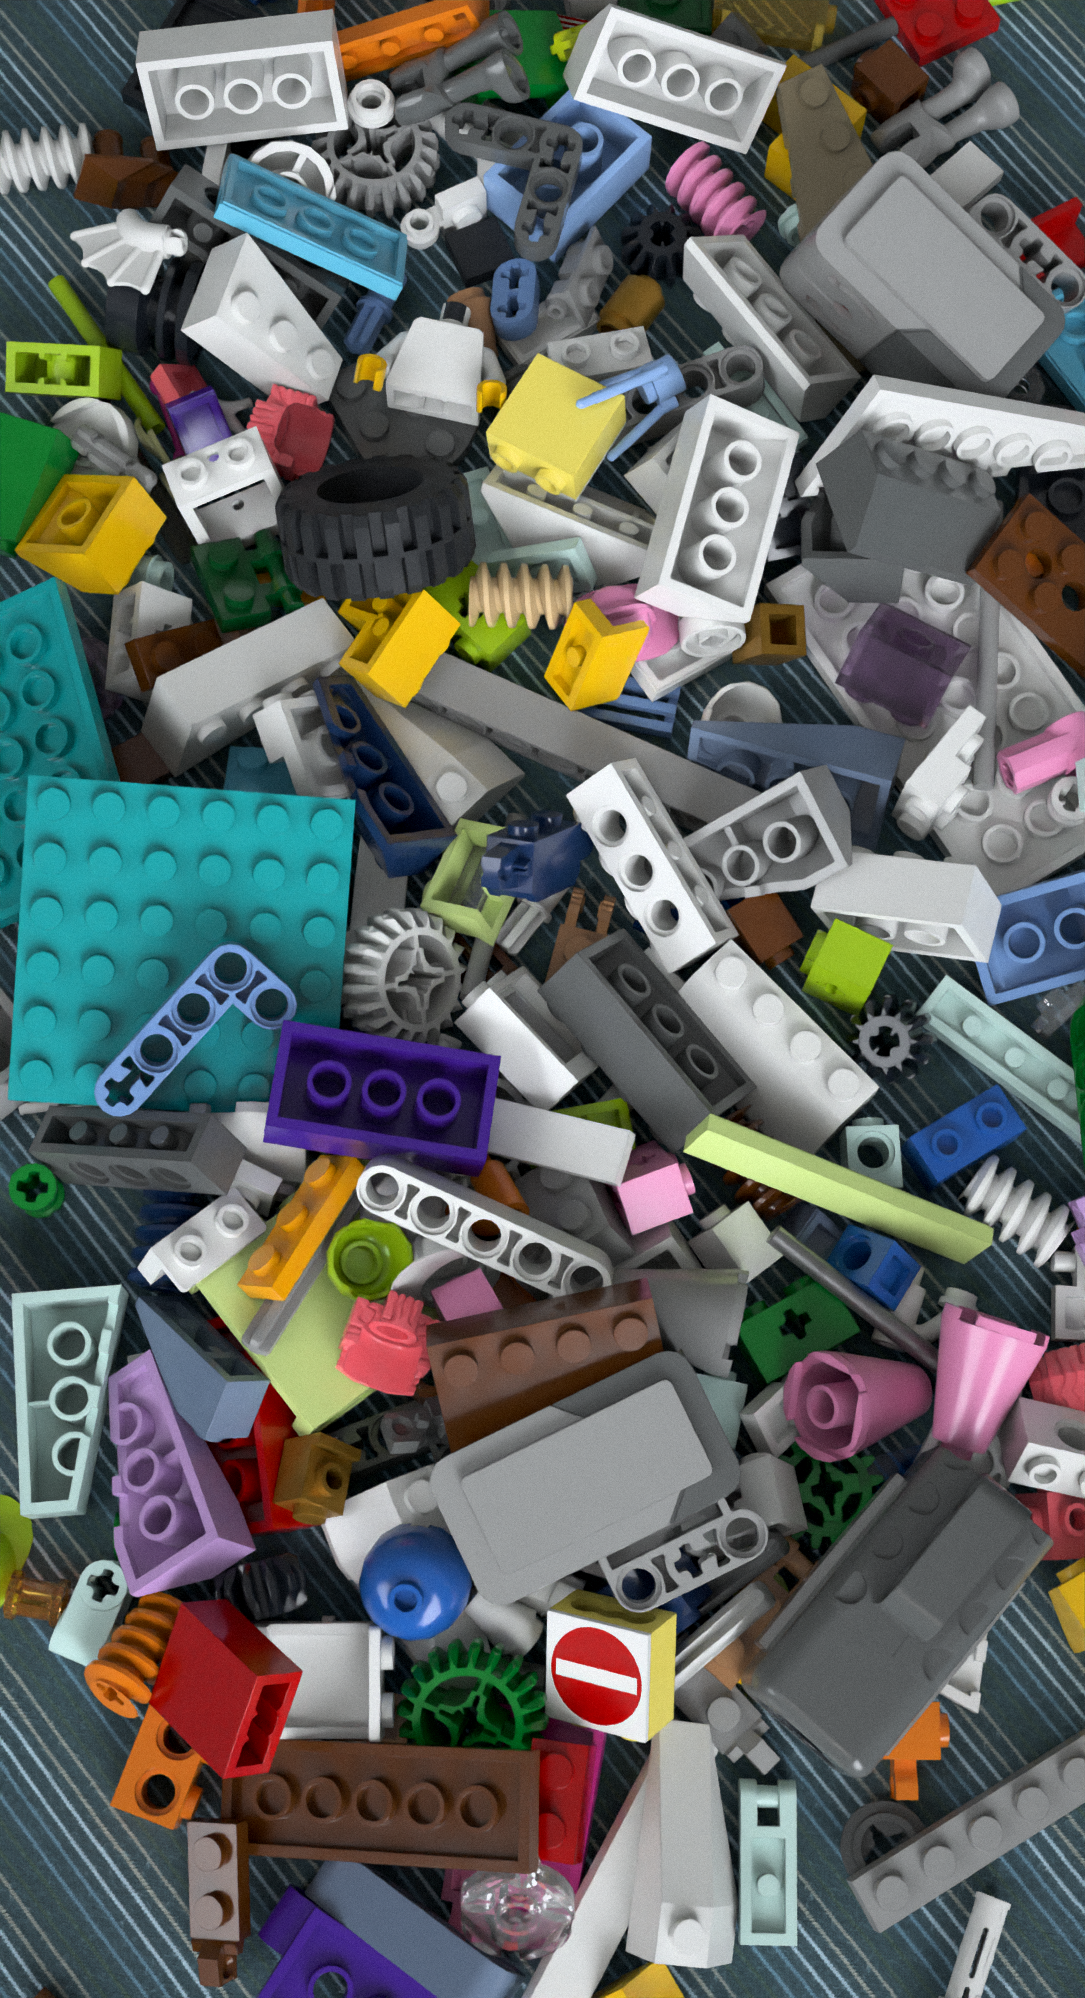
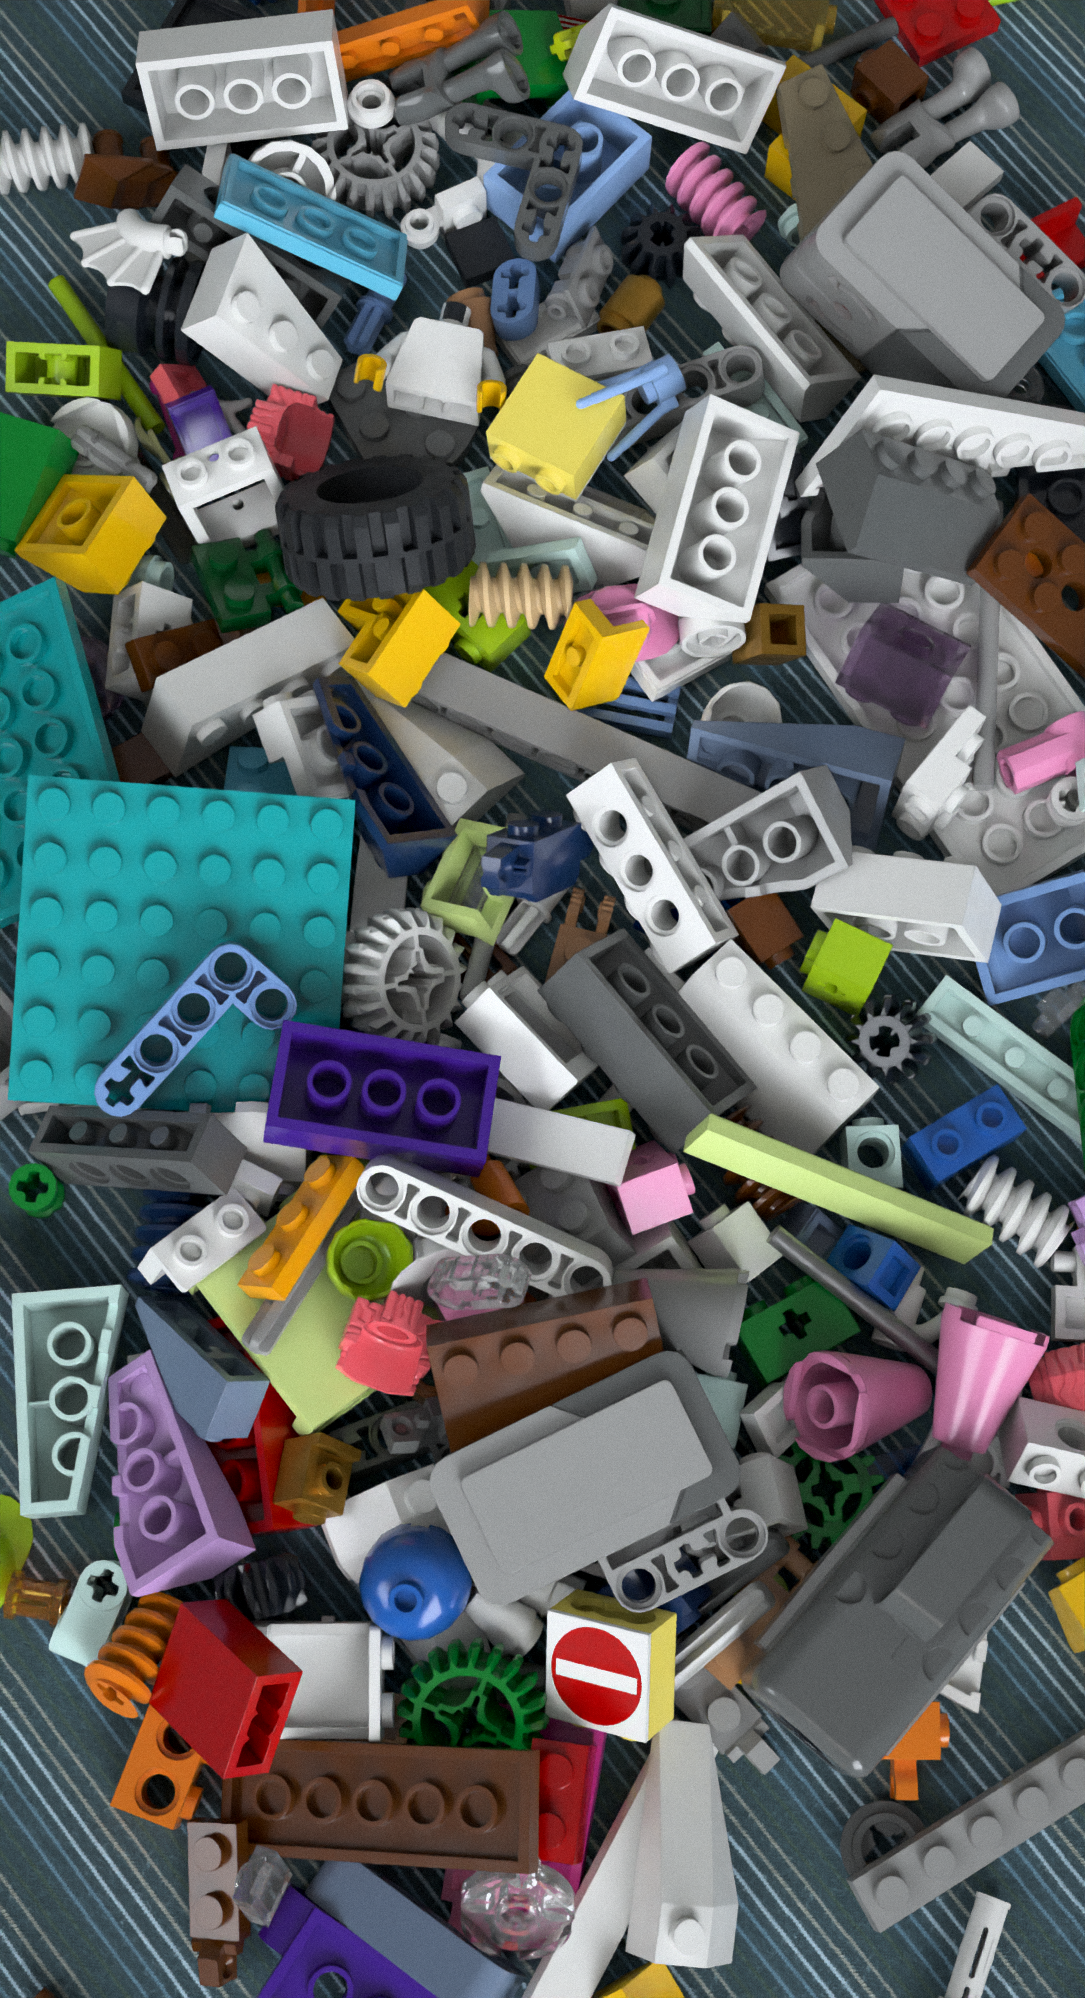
(261, 1885): none -> clear plate
(479, 1282): none -> clear beam
(767, 1865): light aqua plate -> none

